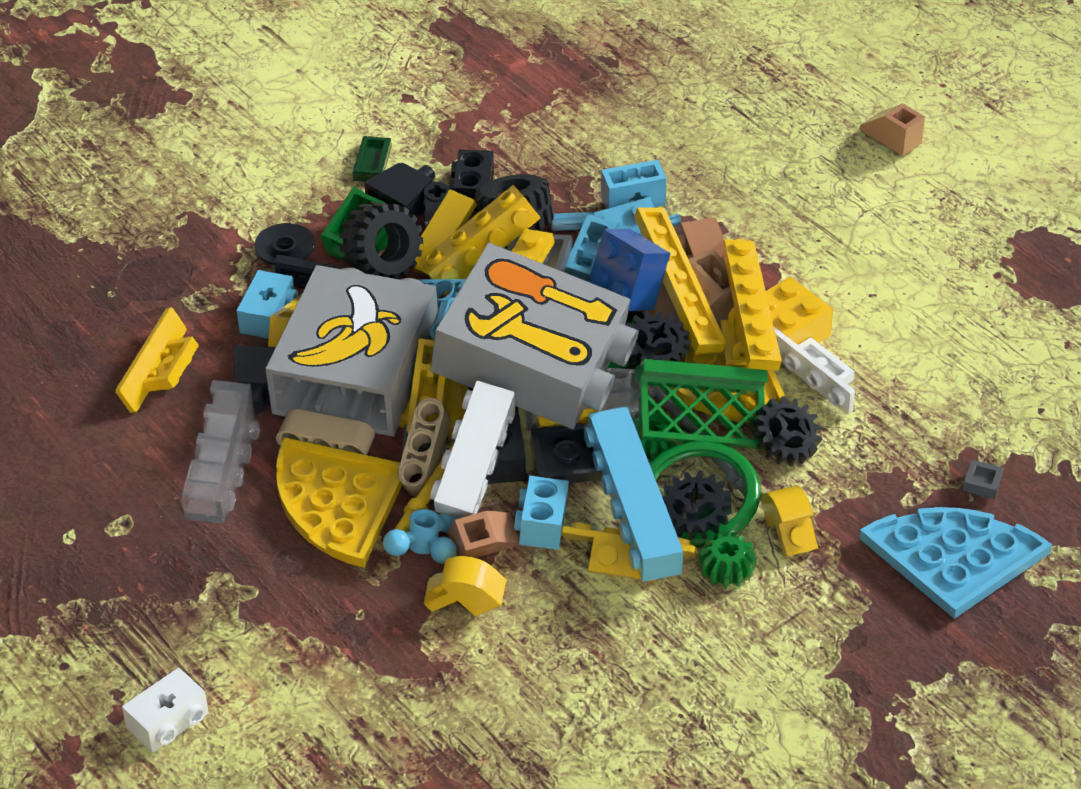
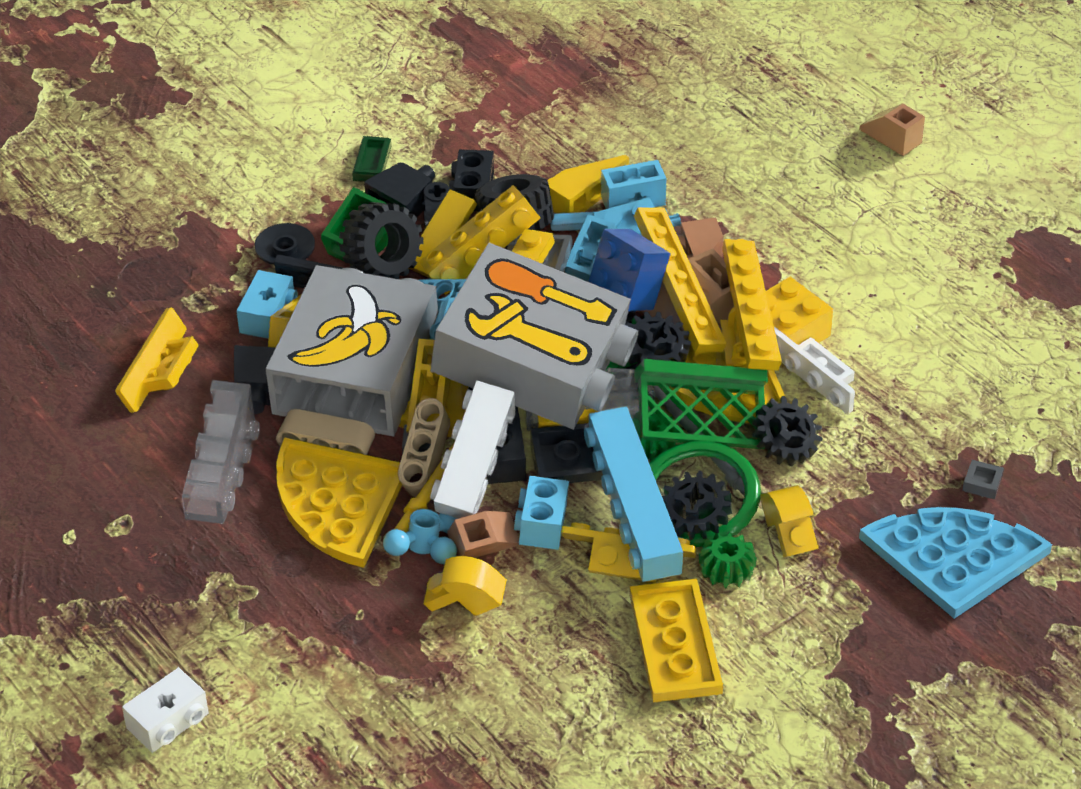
(580, 186): none -> yellow slope
(675, 640): none -> yellow plate

